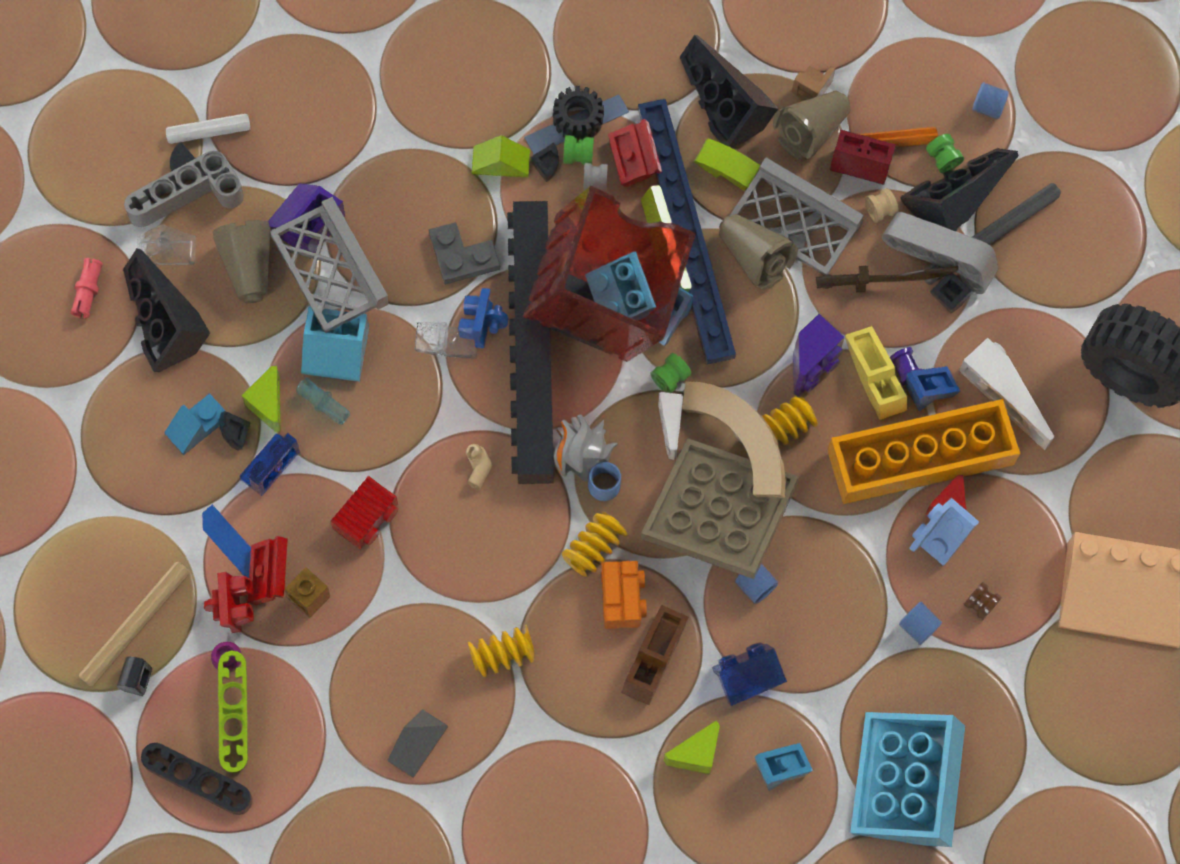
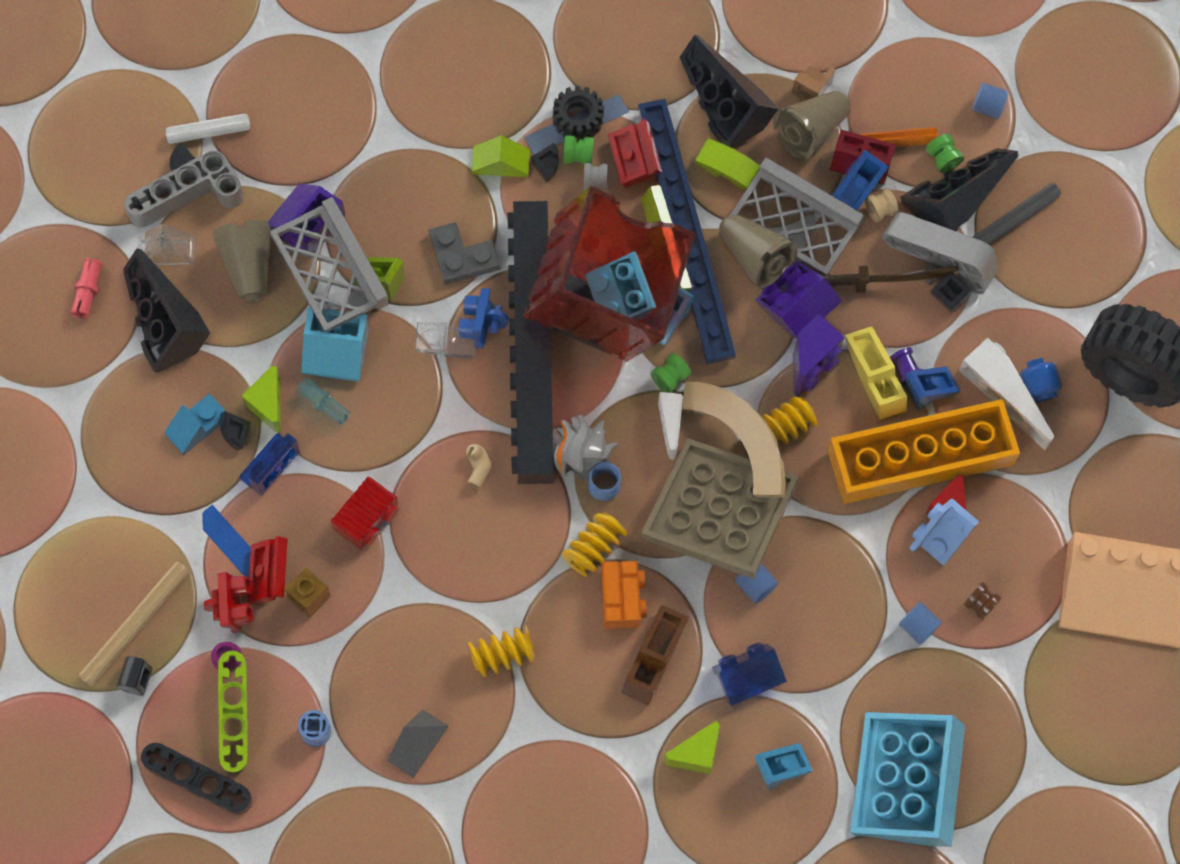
(314, 734): none -> medium blue wheel
(389, 272): none -> lime slope
(798, 298): none -> dark purple slope
(860, 180): none -> blue slope
(1041, 379): none -> blue head

